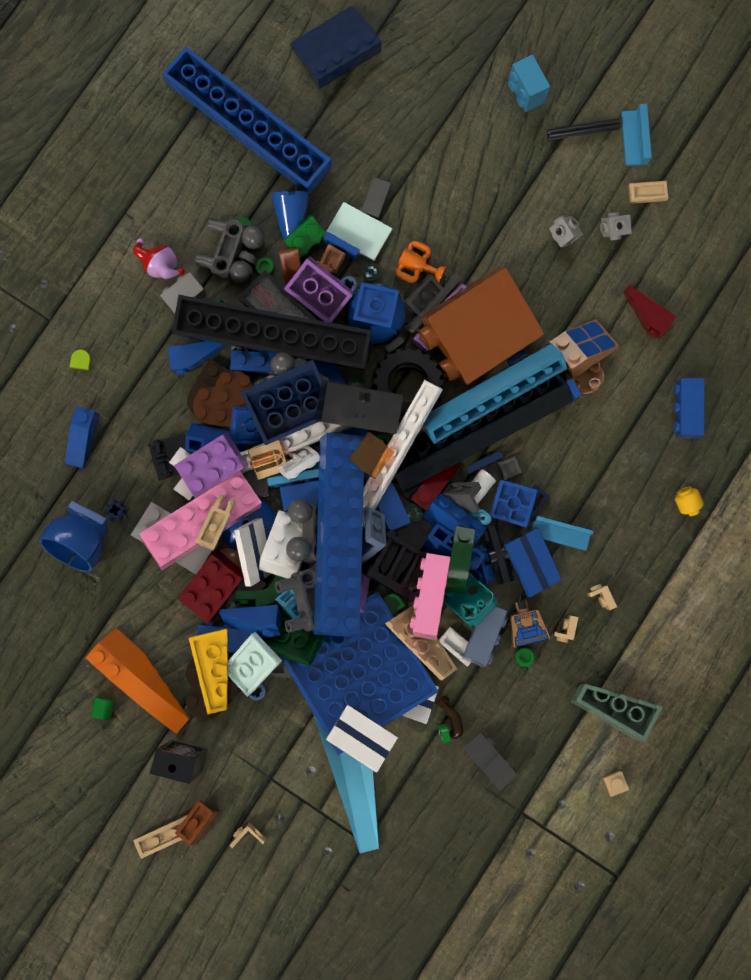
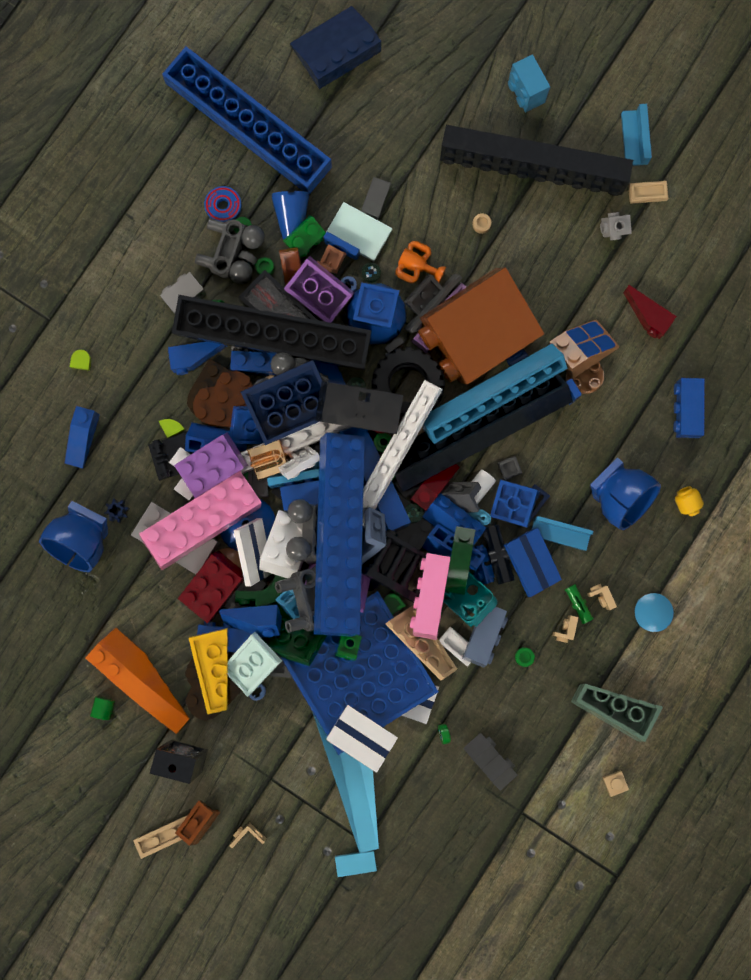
(157, 261): lavender piece -> none
(171, 427): none -> lime tile
(214, 524): tan hinge -> none
(221, 194): none -> blue tile
(348, 652): none -> green brick
(355, 863): none -> medium azure tile
(371, 455): clear orange piece -> none
(456, 722): dark brown arm -> none
(480, 464): dark blue tile -> none
(482, 223): none -> tan tile
(526, 626): torso -> none
(535, 160): none -> black brick
(565, 231): light grey brick -> none
(578, 601): none -> green pin
(583, 129): black axle -> none
(624, 493): none -> blue plate
(654, 612): none -> dark azure dish

